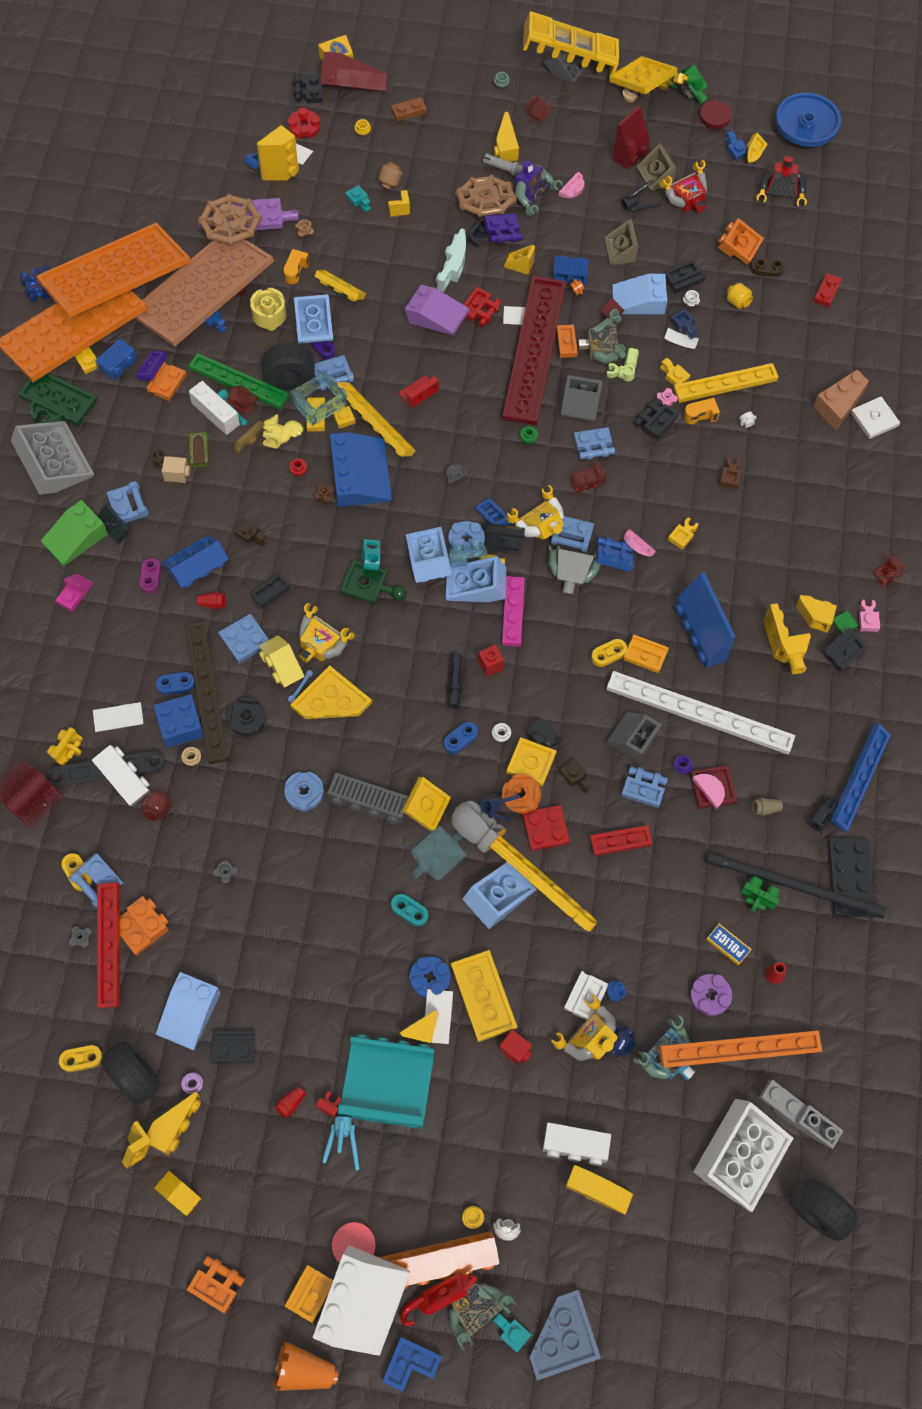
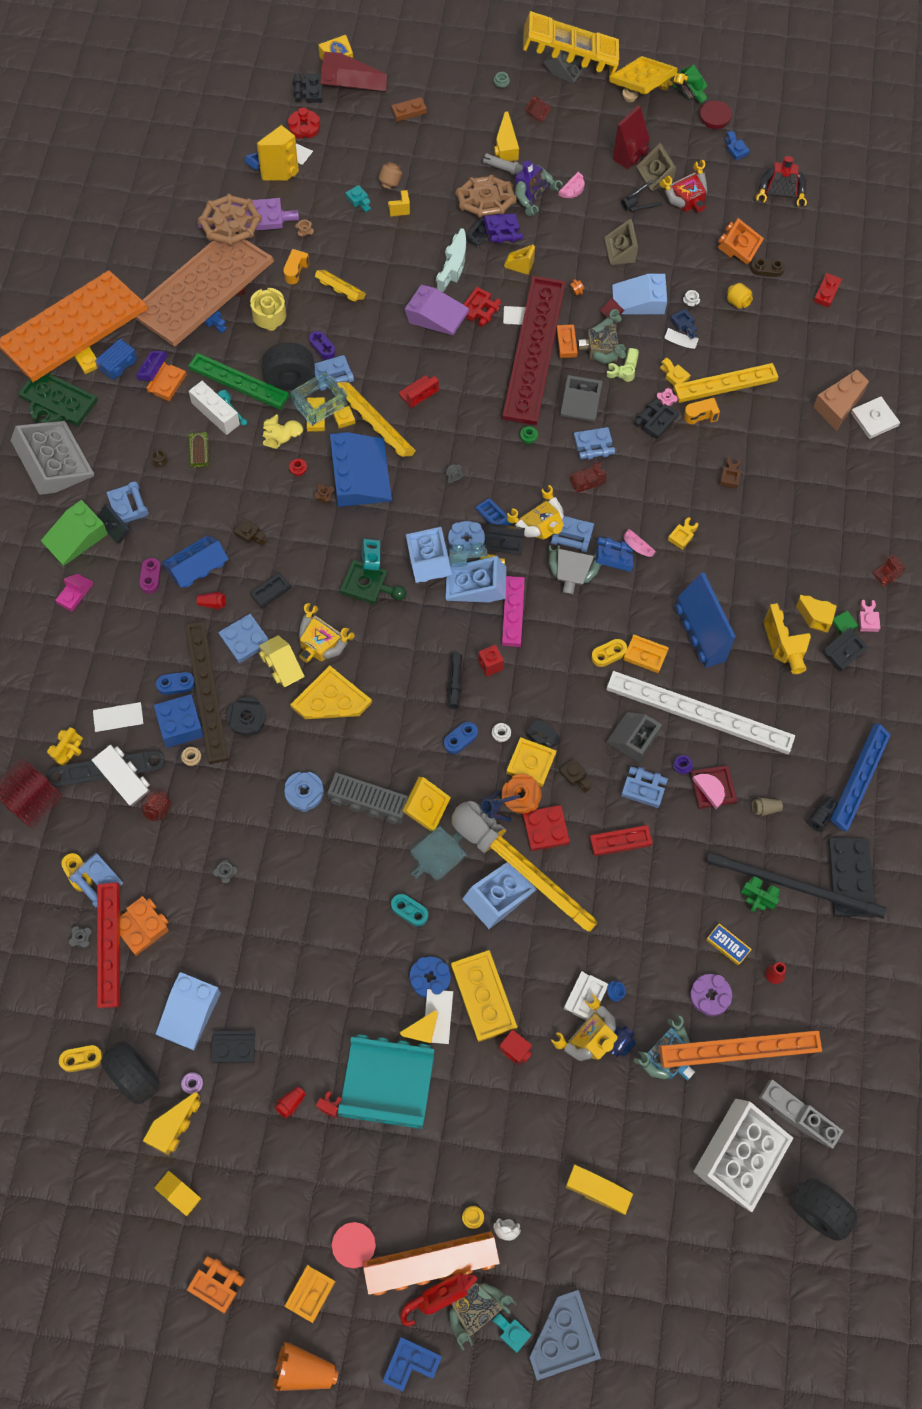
(27, 281): clear blue plate -> none
(113, 269): orange plate -> none
(139, 1146): yellow panel -> none
(175, 469): tan brick -> none
(242, 399): clear red panel -> none
(249, 437): clear yellow plate -> none
(309, 673): medium blue hinge -> none
(313, 318): light blue slope -> none
(342, 1127): medium azure plant -> none
(361, 1302): white slope -> none
(362, 127): yellow plate -> none
(570, 269): blue brick -> none
(576, 1144): white brick -> none
(684, 276): black plate -> none
(747, 419): white plate -> none
(755, 147): yellow plate -> none
(808, 119): blue dish -> none

